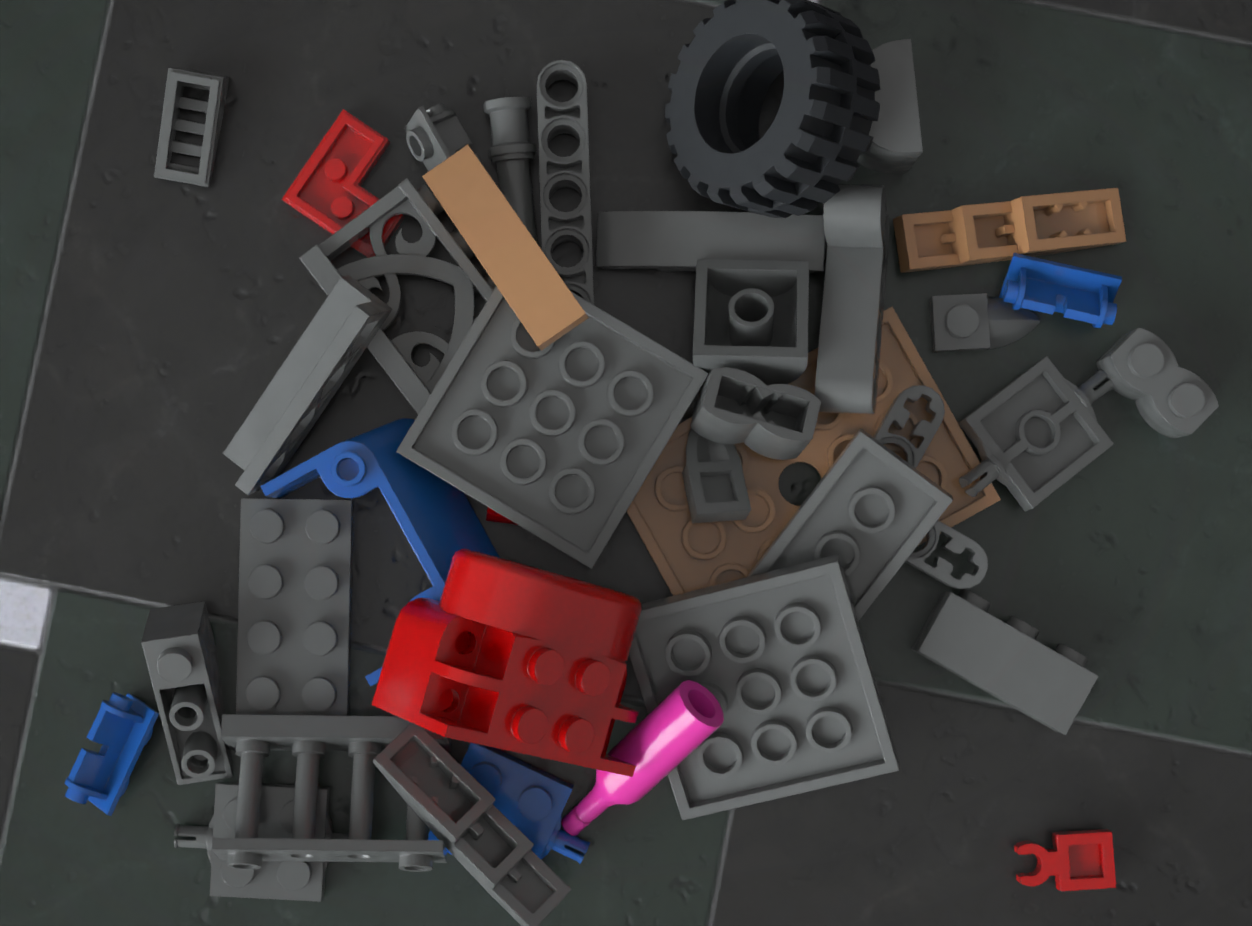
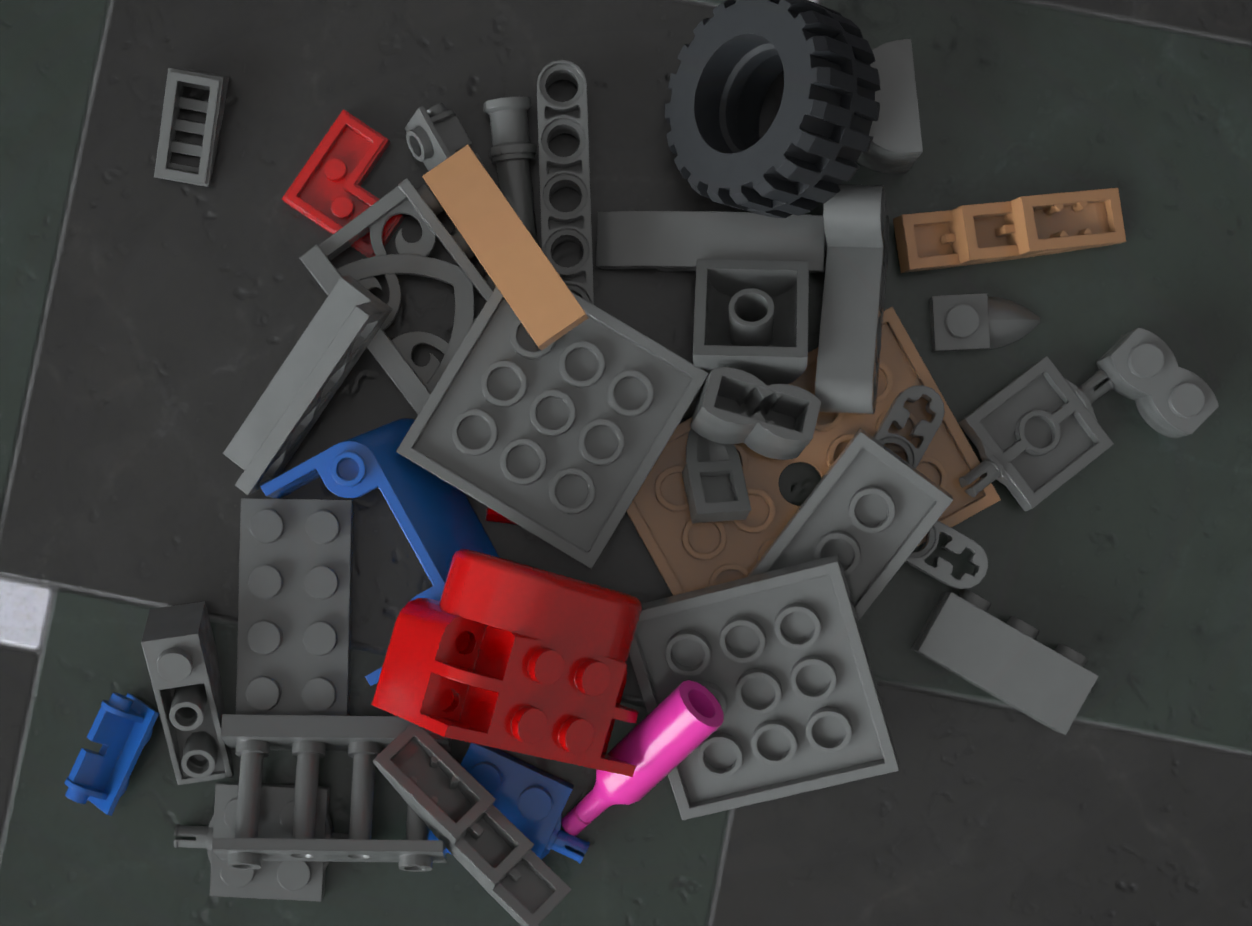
(1062, 289): blue hinge -> none
(1077, 860): red plate -> none

